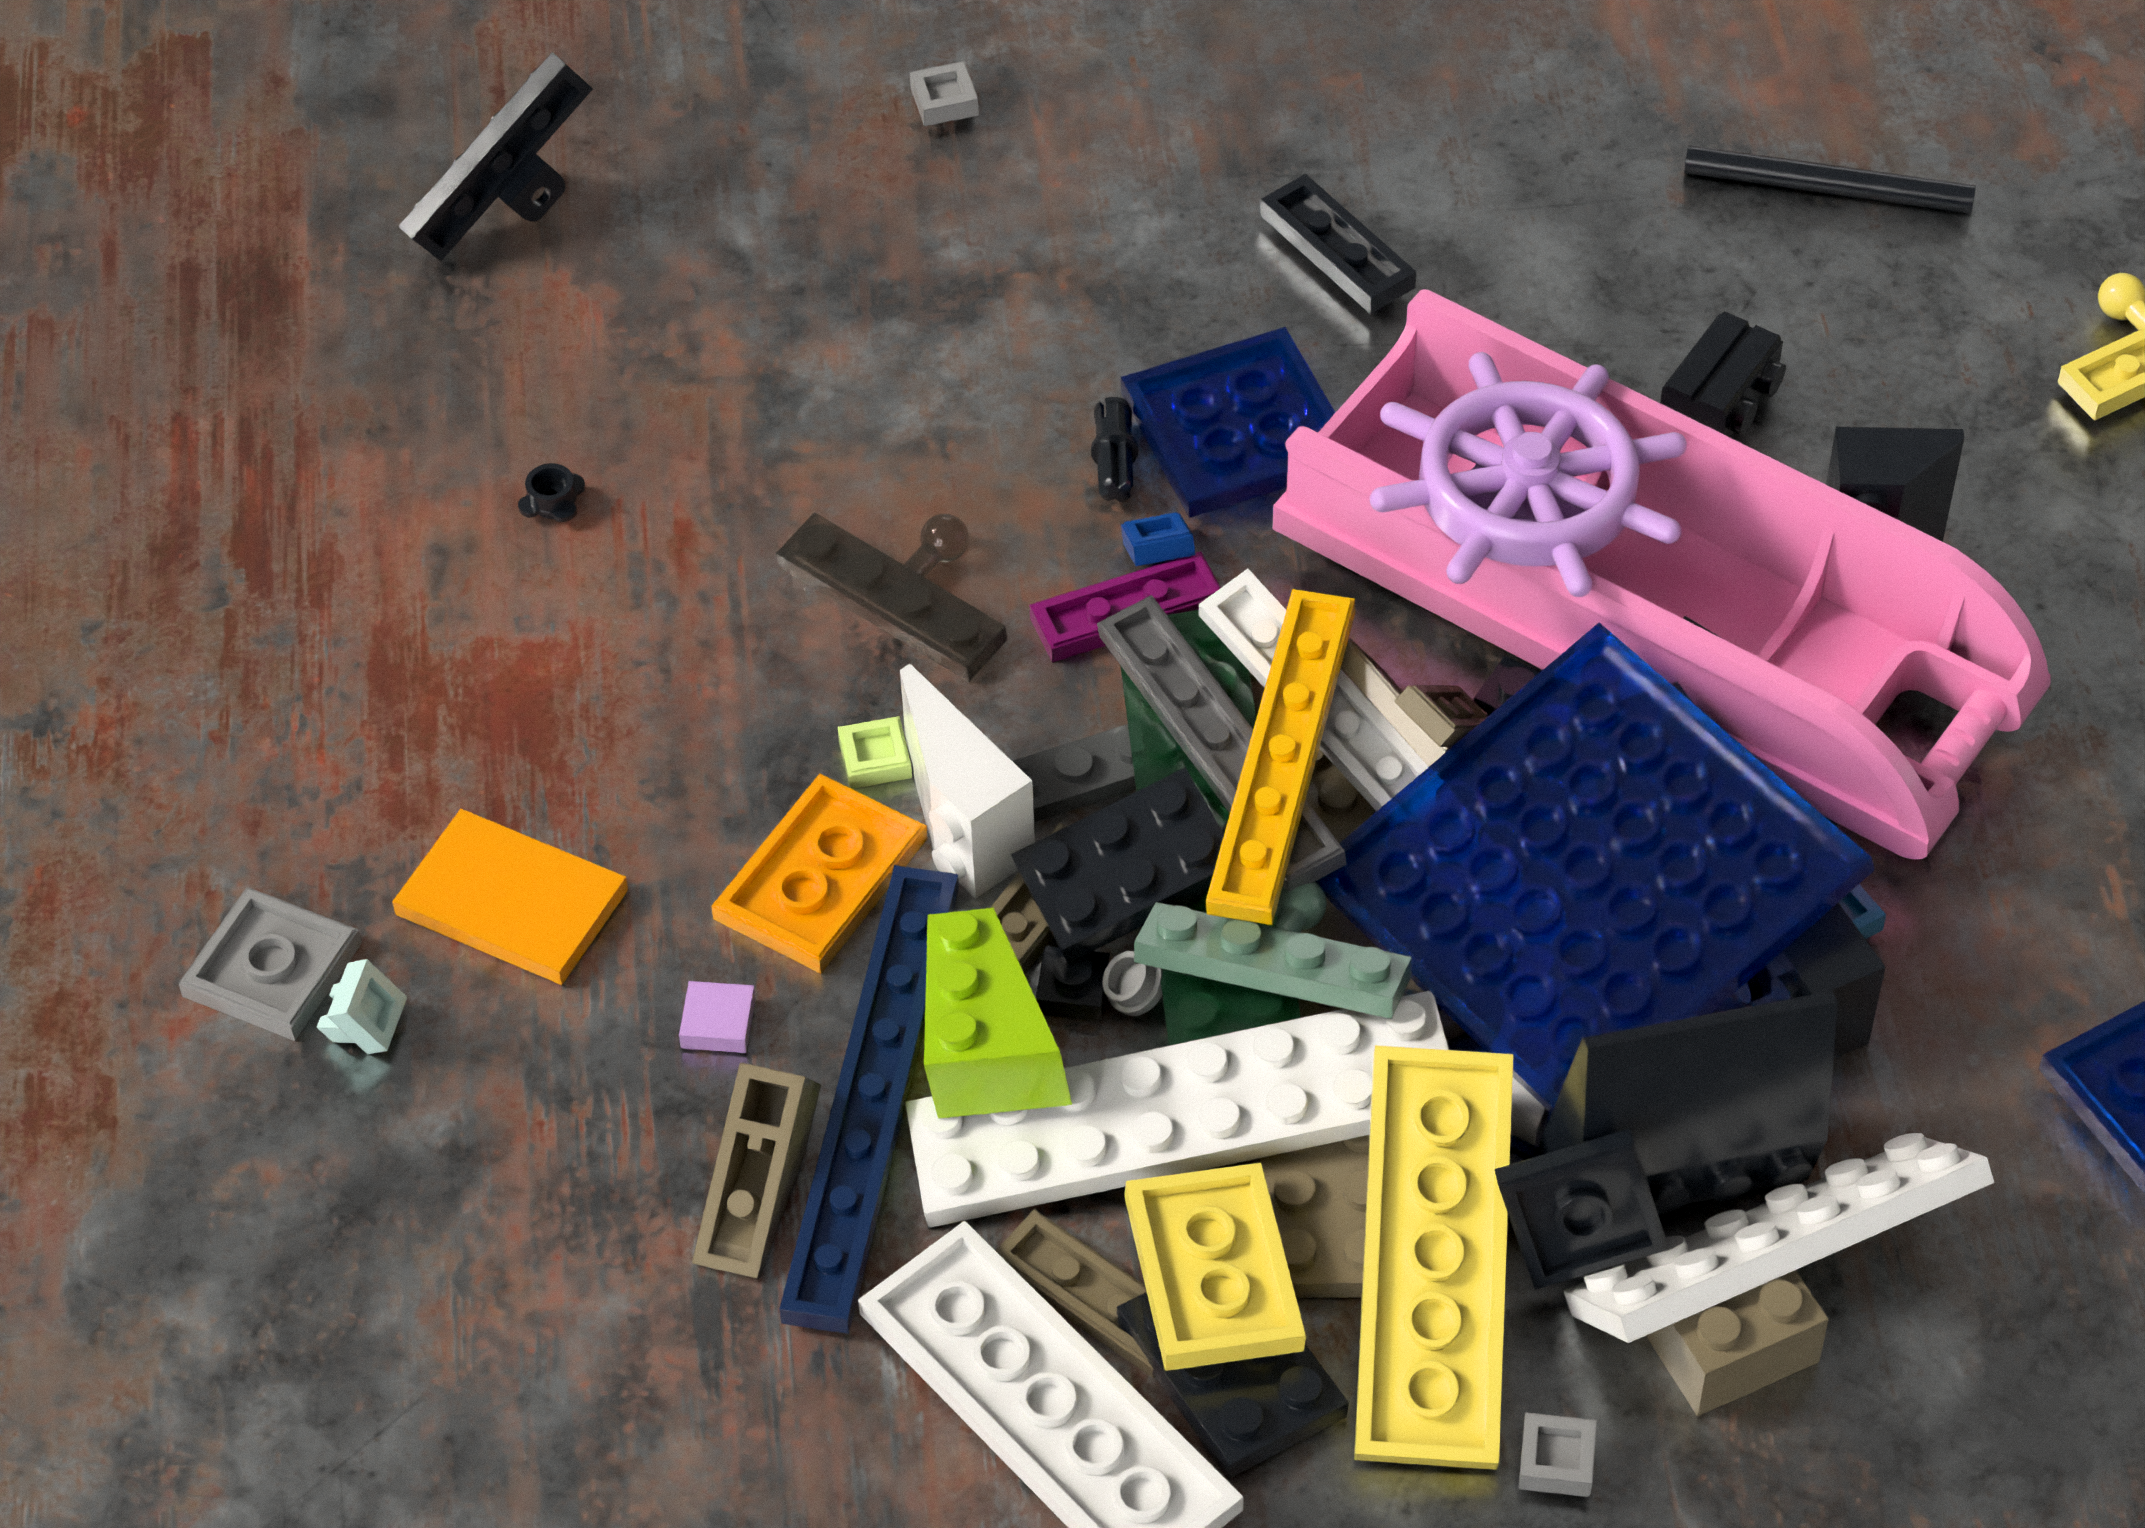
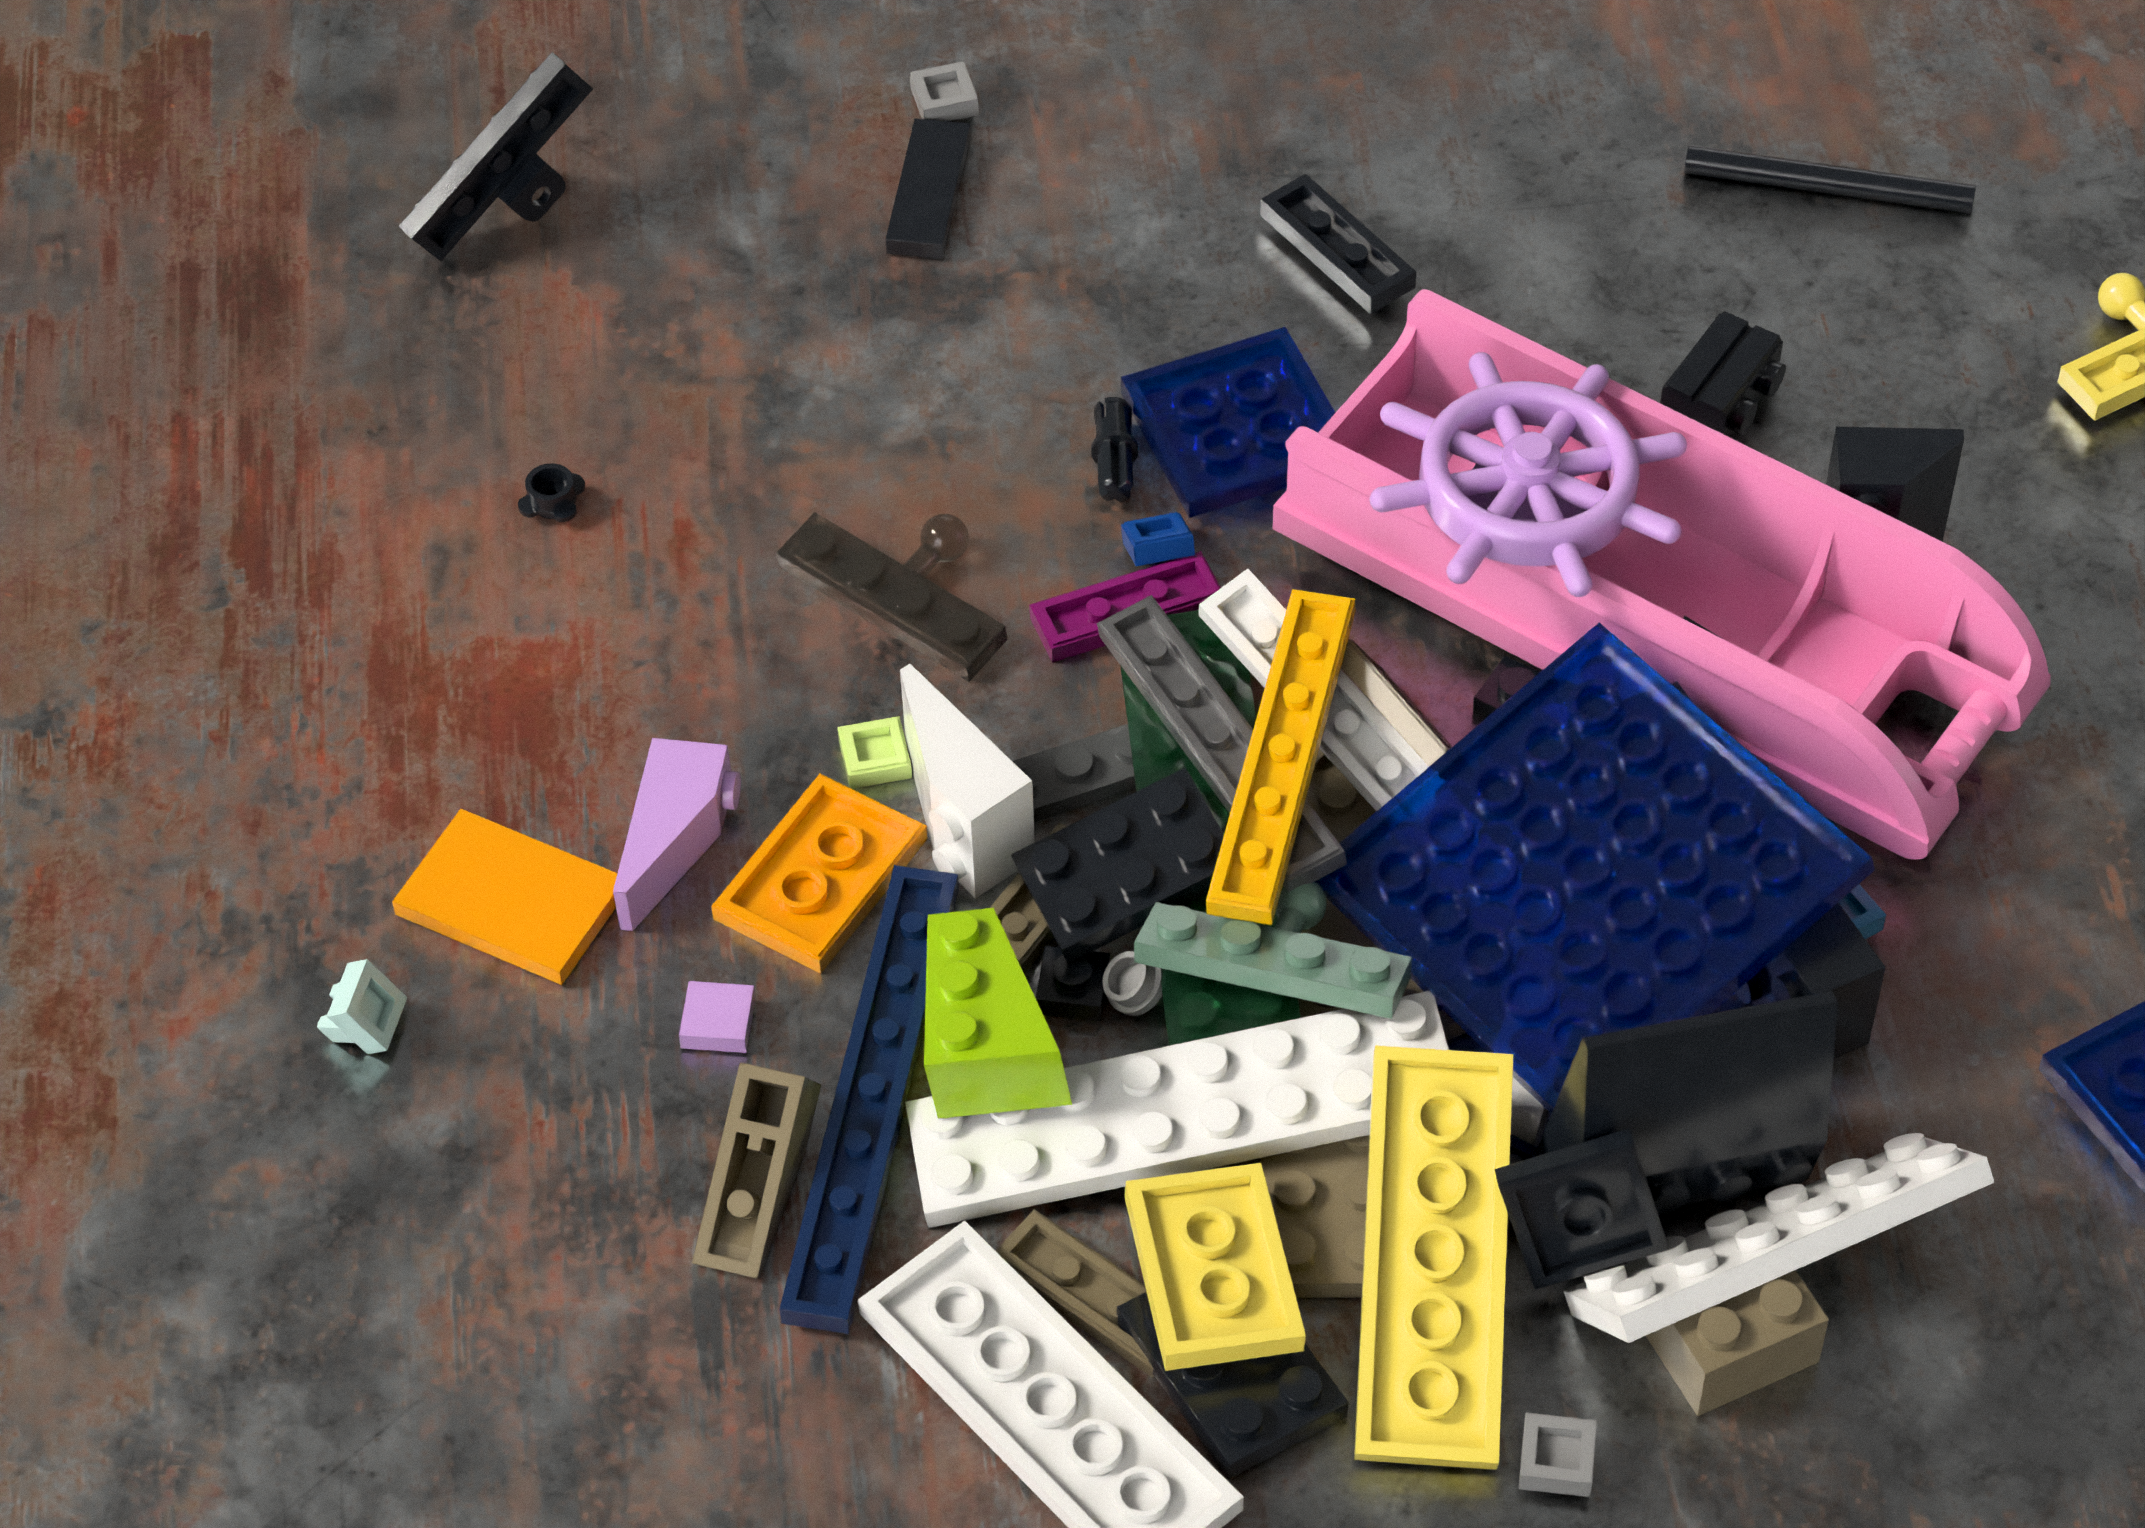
(270, 963): light grey tile -> none
(673, 821): none -> lavender slope
(928, 188): none -> black tile
(1441, 711): dark tan tile -> none

